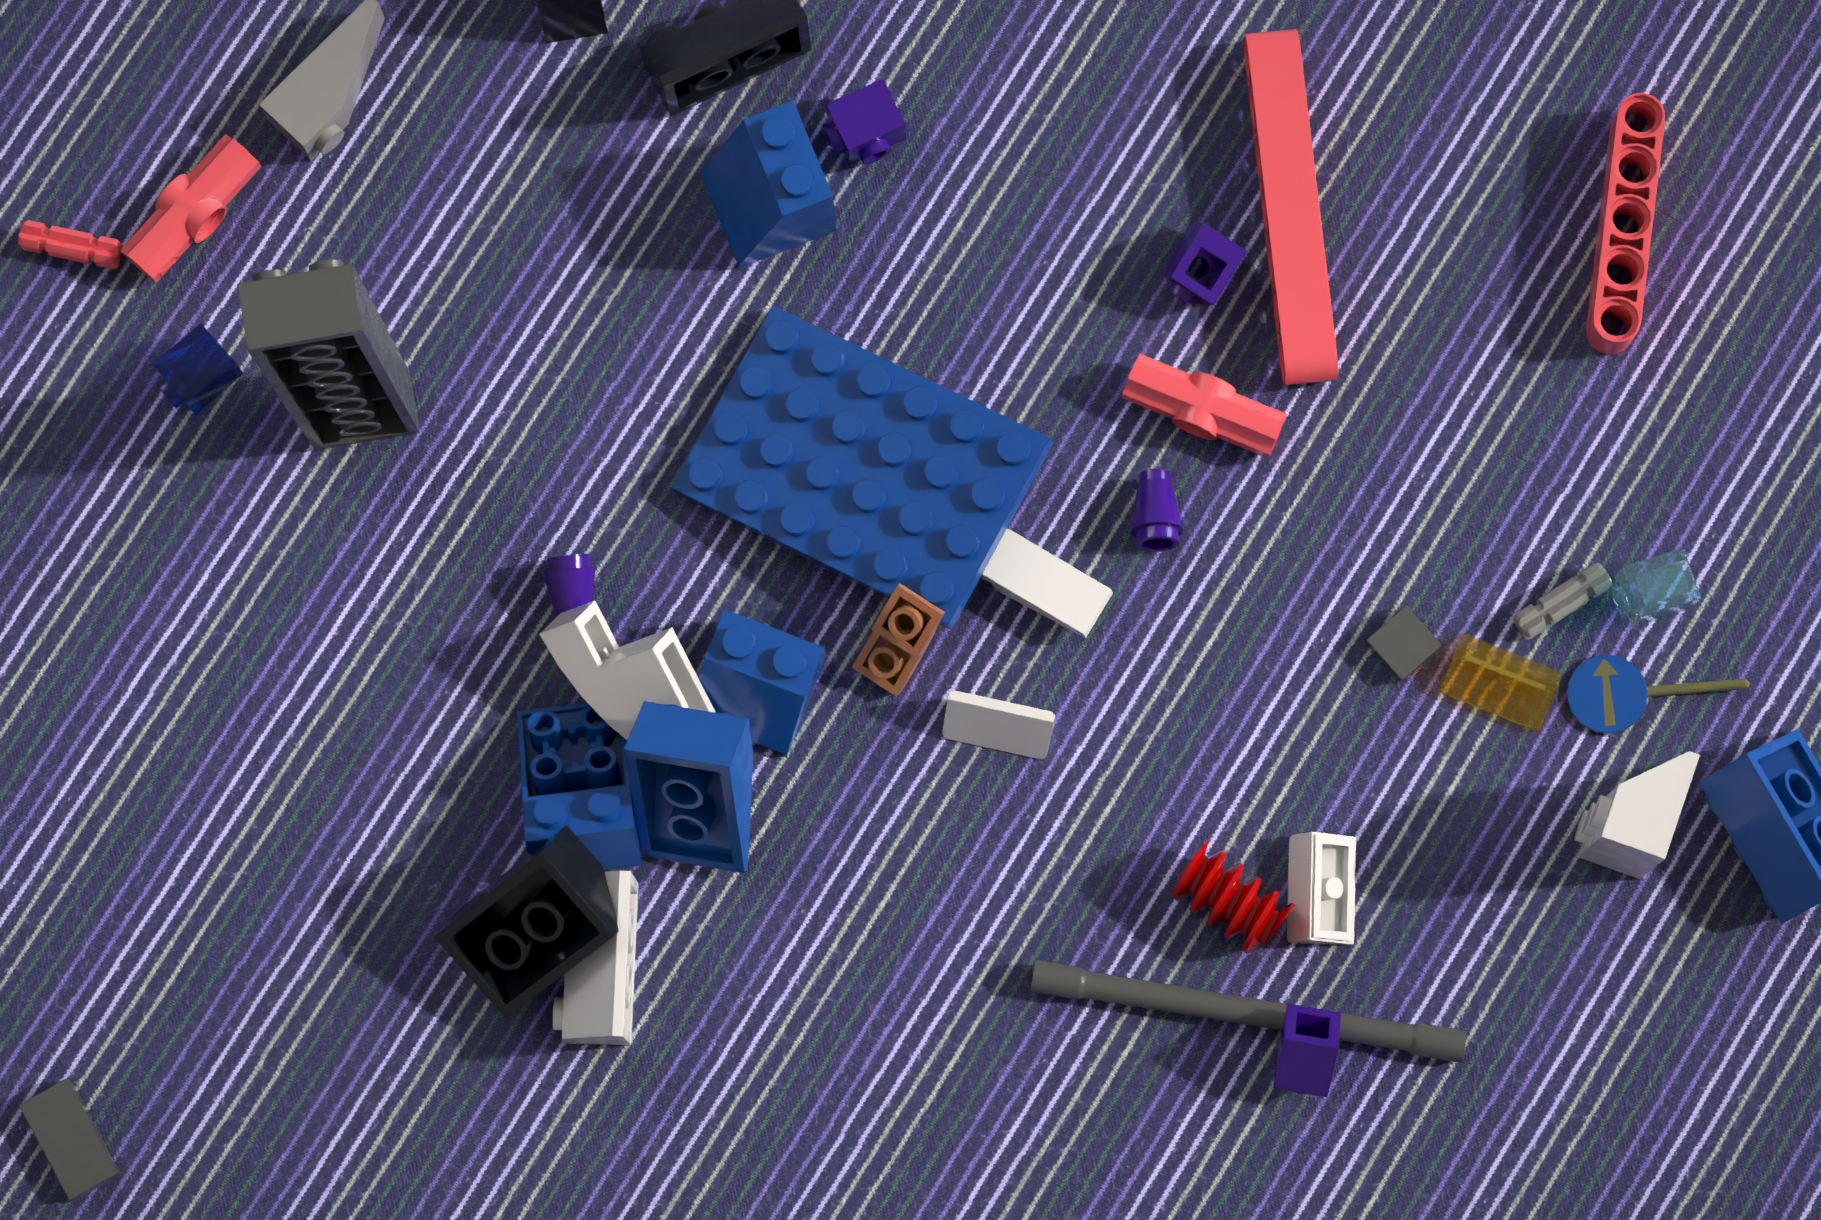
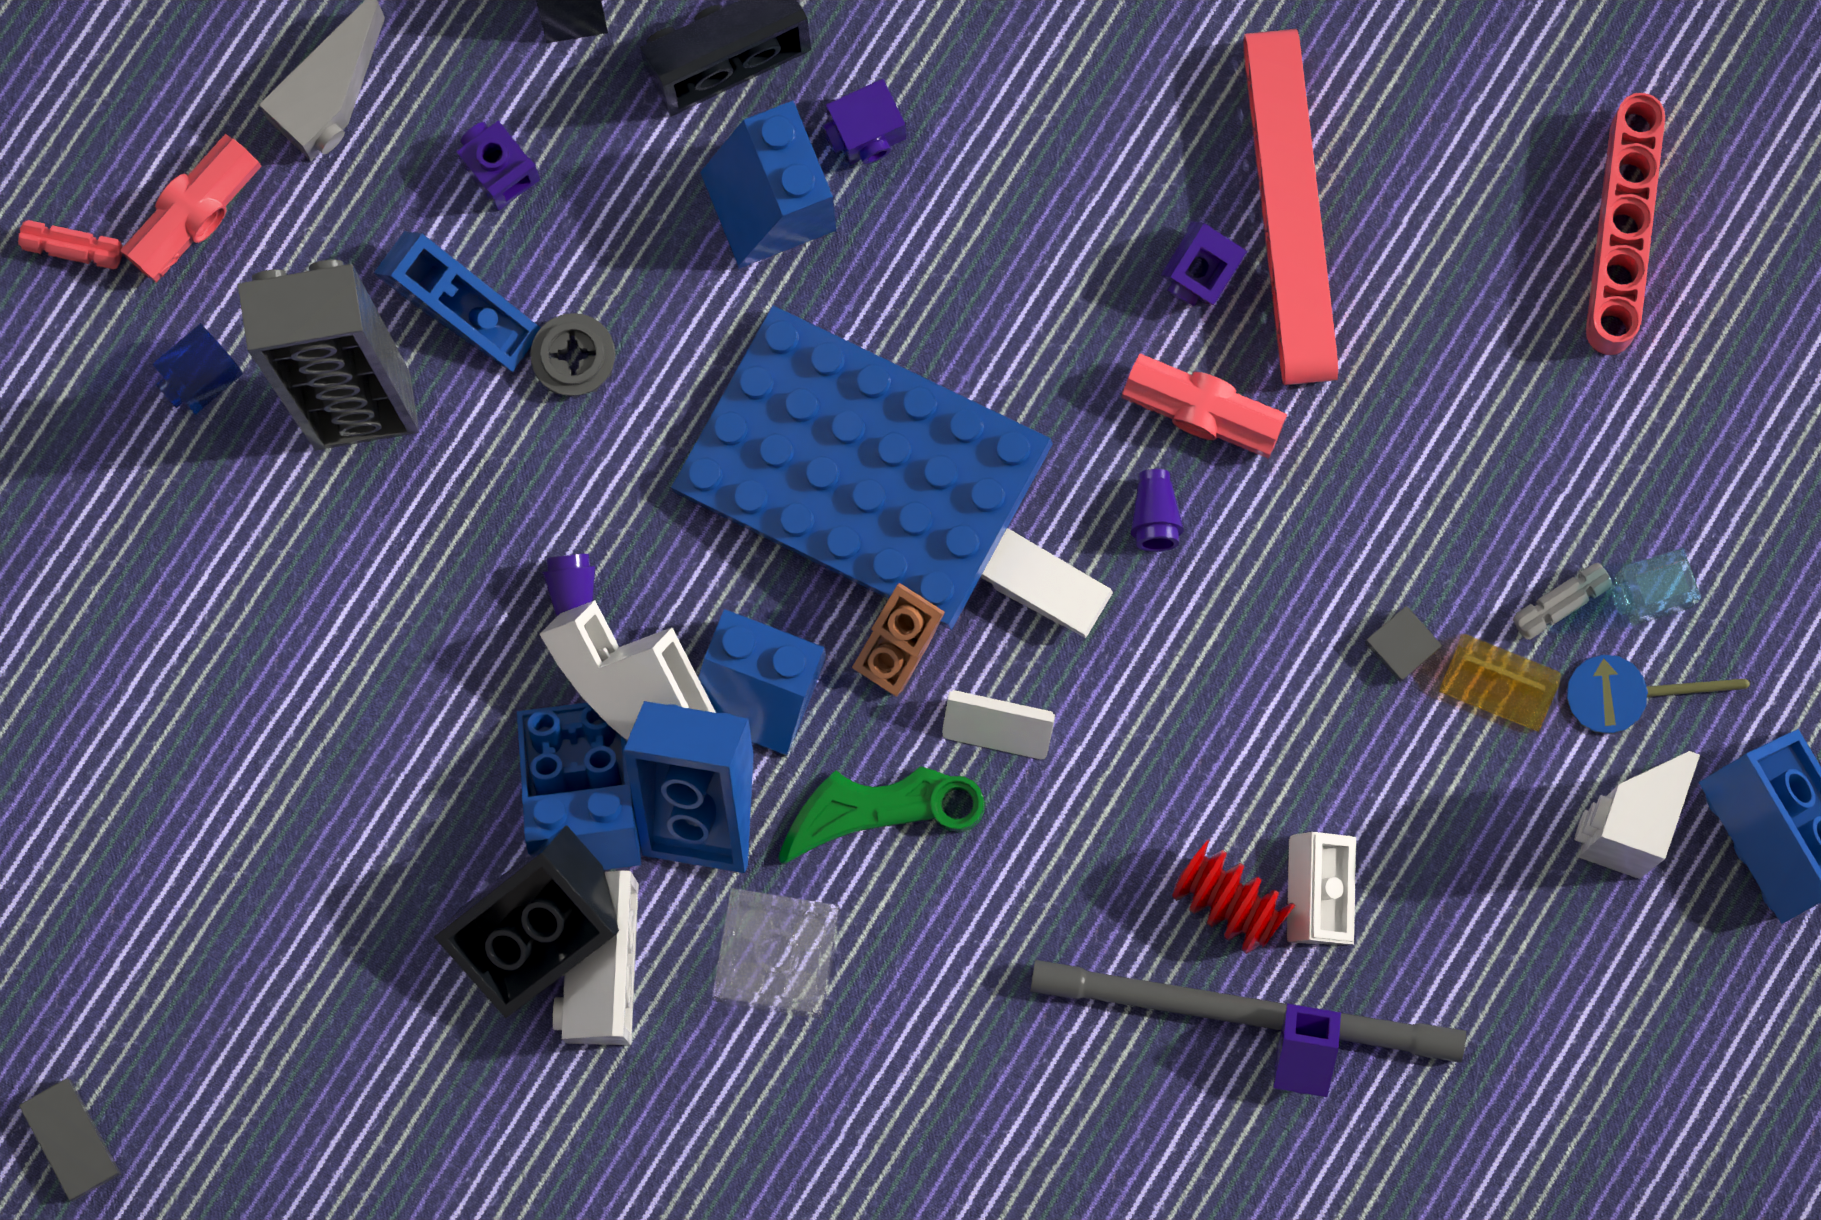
(457, 299): none -> blue slope
(498, 180): none -> dark purple brick
(554, 340): none -> dark grey gear
(776, 953): none -> clear brick
(848, 807): none -> green piece

